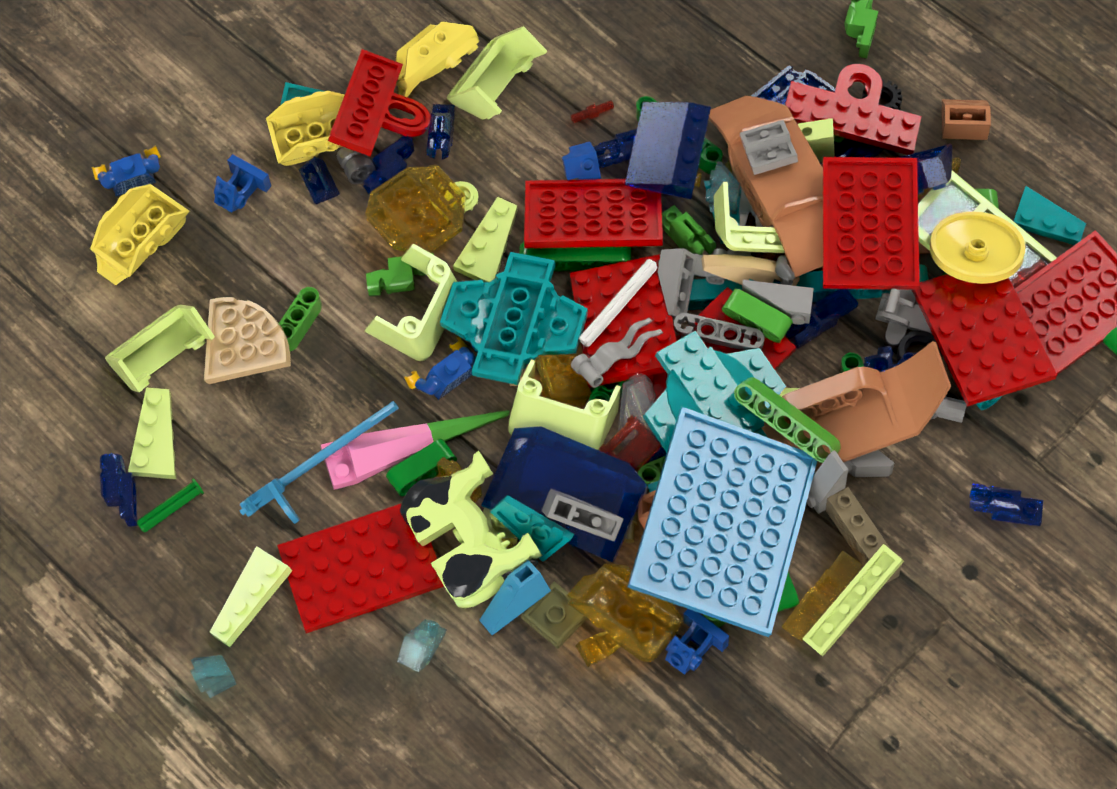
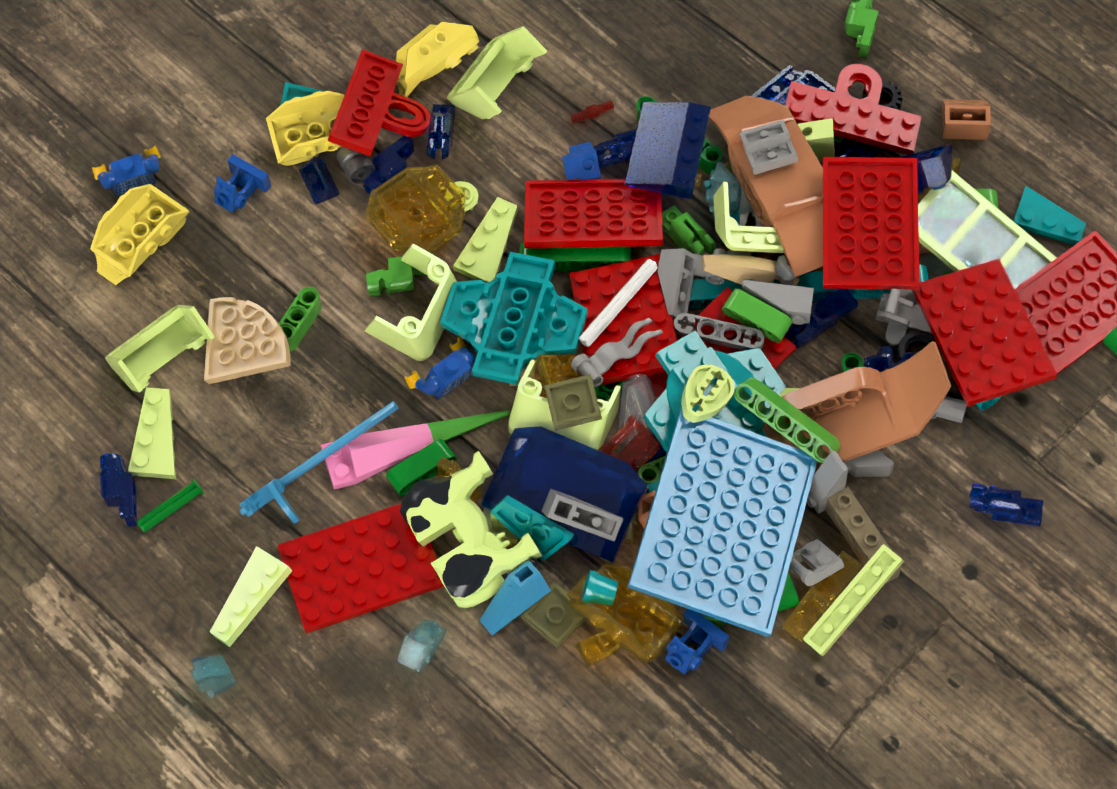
(572, 402): none -> olive tile
(599, 589): none -> teal piece
(715, 400): none -> yellowish green piece
(818, 558): none -> light grey plate
(977, 247): light yellow dish -> none
(1026, 273): clear red bar -> none

